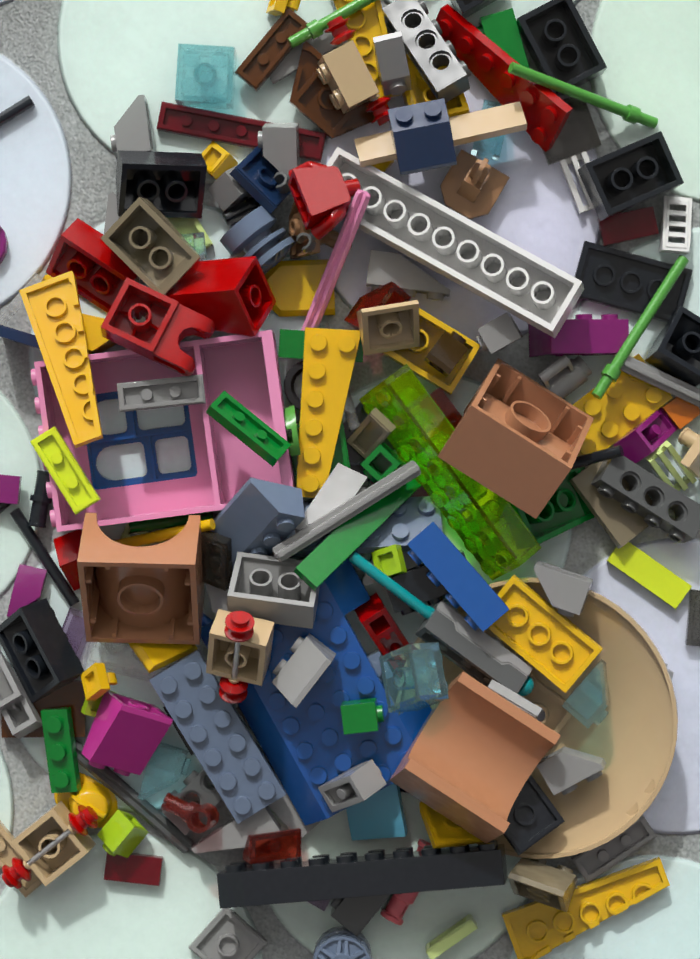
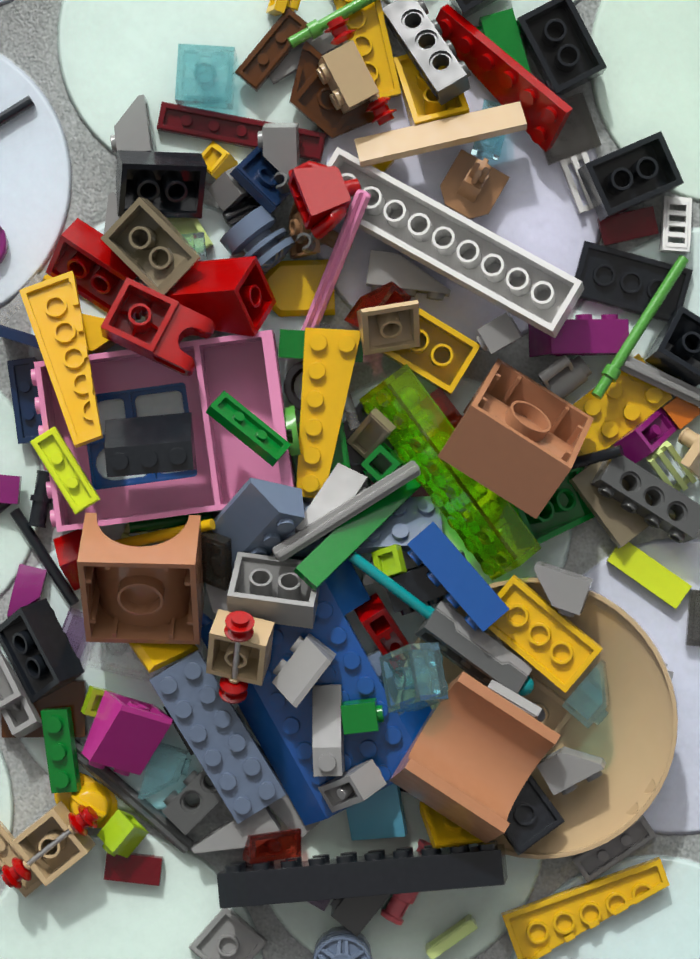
(24, 399): none -> dark blue plate
(97, 681): yellow tile -> none
(149, 445): none -> black slope
(161, 393): light grey tile -> none
(190, 812): clear red pin -> none
(327, 731): none -> light grey slope
(392, 63): light grey slope -> none
(422, 136): dark blue slope -> none
(447, 352): dark brown slope -> none
(543, 882): dark tan slope -> none
(629, 113): bright green bar -> none

